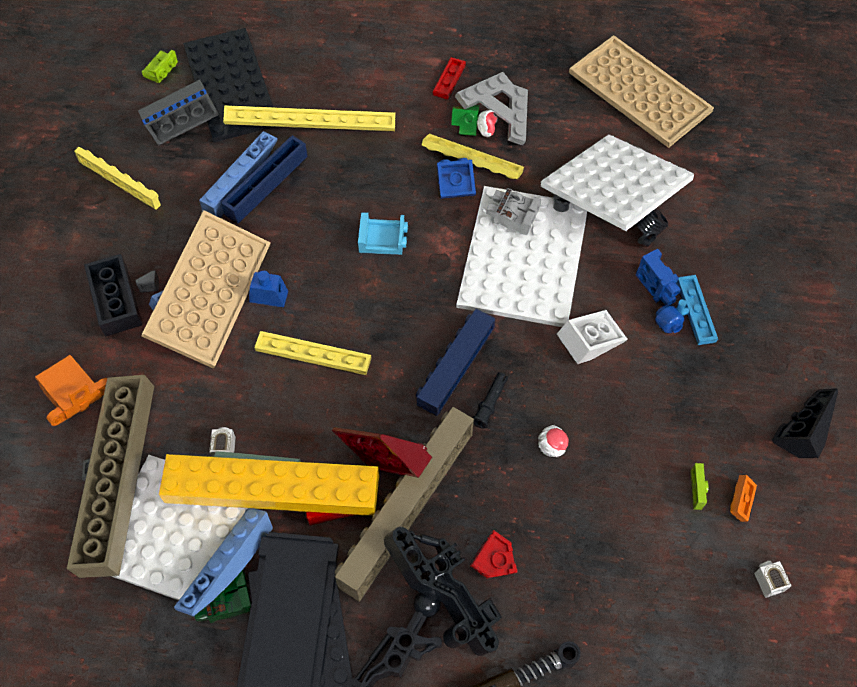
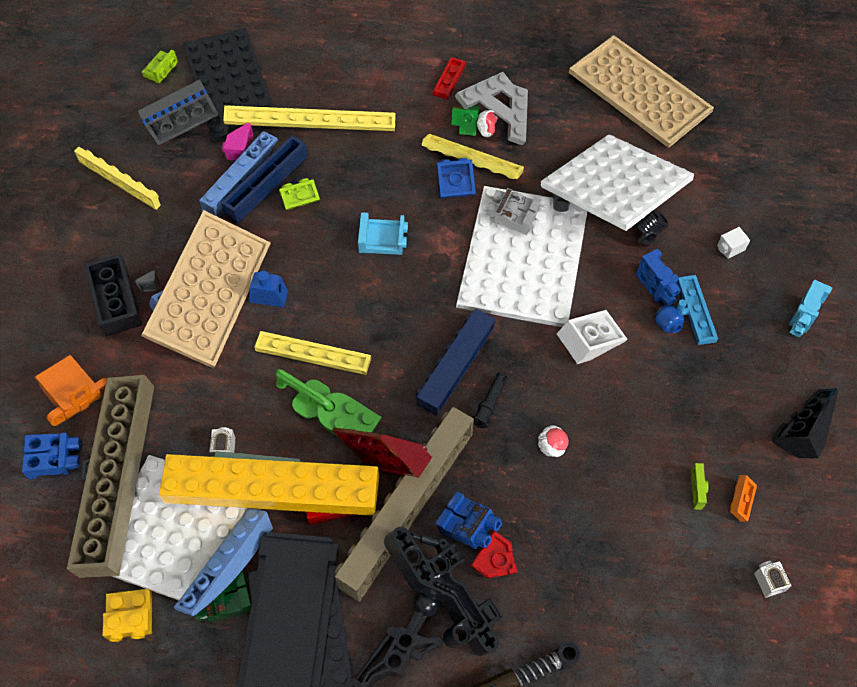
(50, 454): none -> blue hips
(128, 615): none -> yellow plate
(237, 142): none -> dark pink slope
(299, 194): none -> lime bracket
(316, 401): none -> bright green plate
(468, 522): none -> blue hips
(733, 242): none -> white brick
(808, 308): none -> medium azure hips

